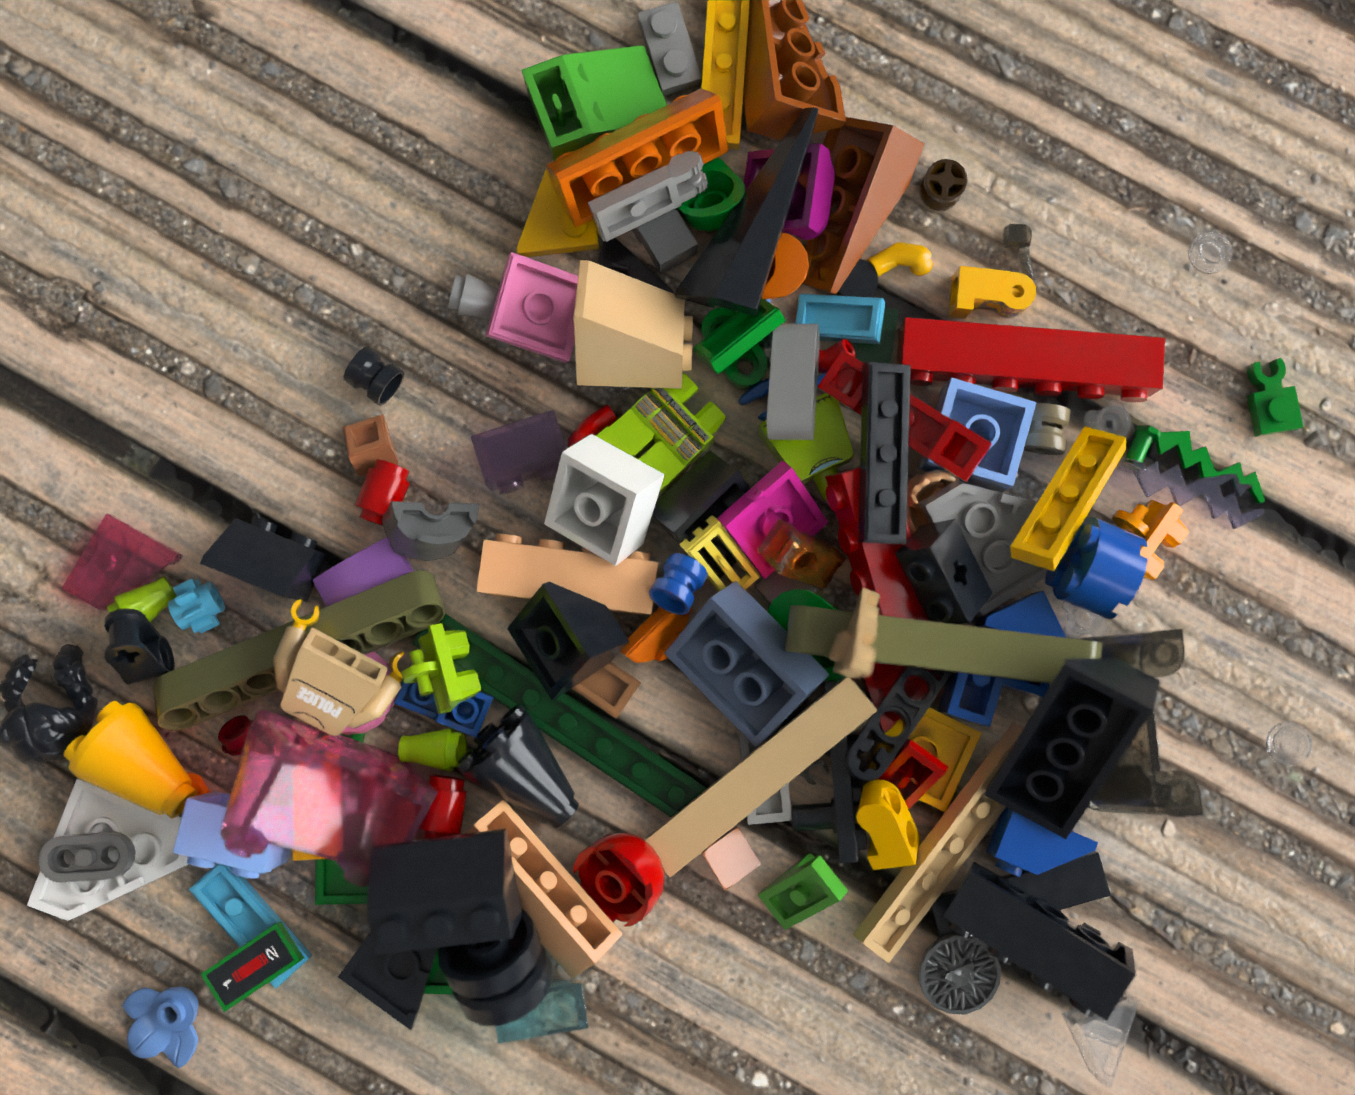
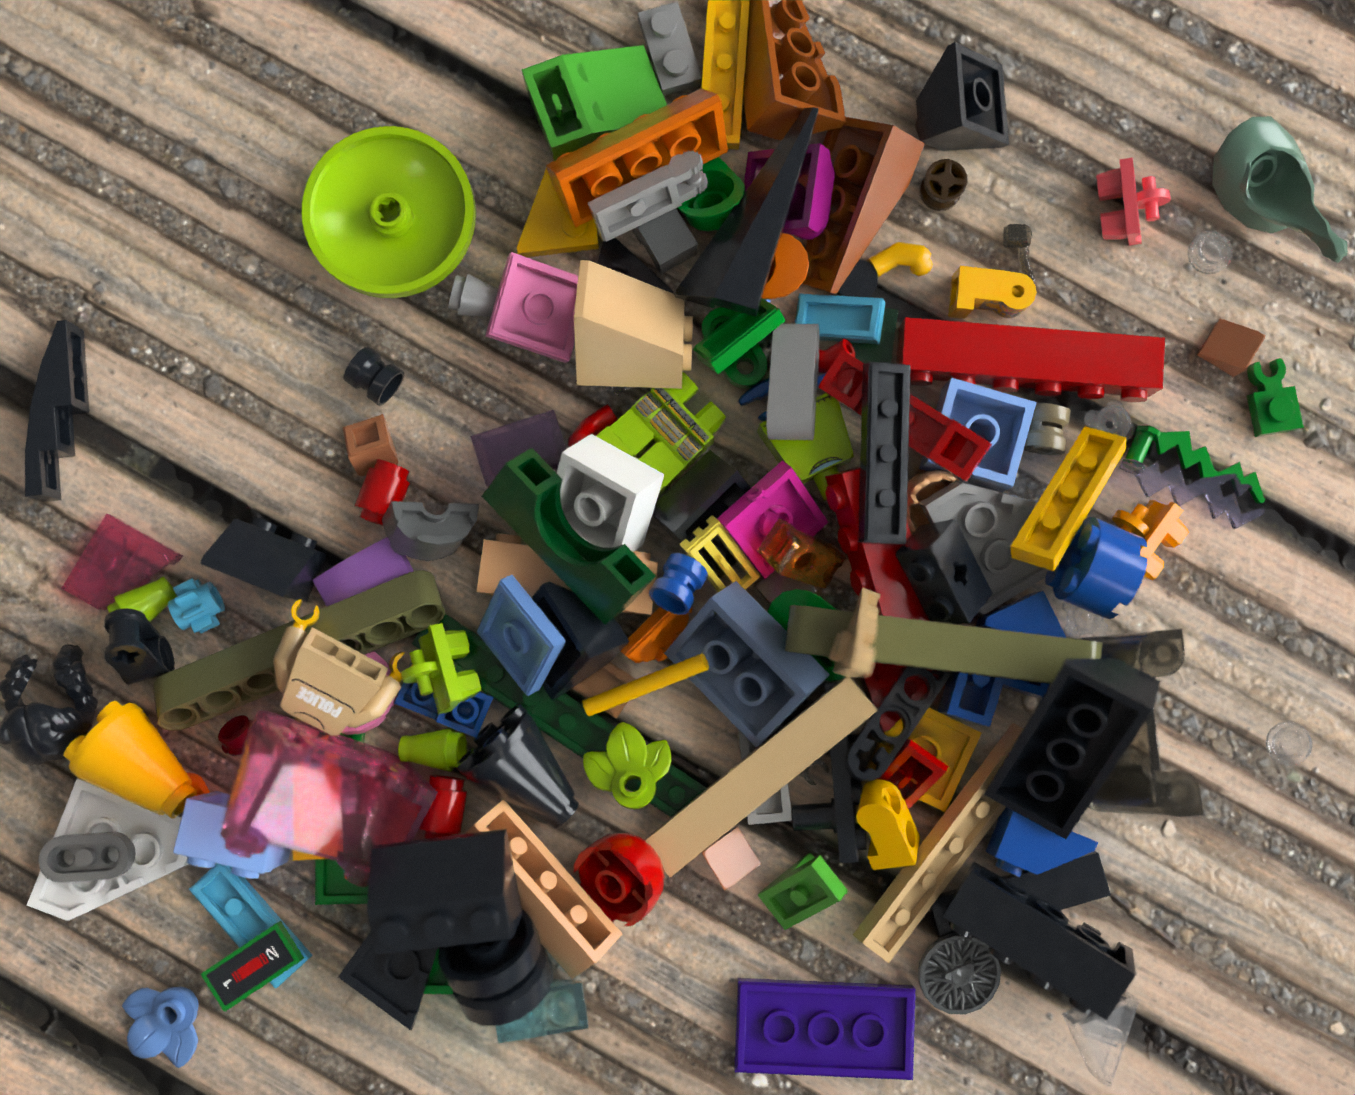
(57, 396): none -> black slope
(388, 212): none -> lime dish
(520, 635): none -> medium blue plate
(530, 502): none -> dark green arch
(626, 760): none -> lime plate
(646, 684): none -> yellow bar
(825, 1028): none -> dark purple tile
(963, 103): none -> black slope
(1122, 183): none -> coral hips
(1231, 346): none -> nougat slope
(1269, 185): none -> sand green hat

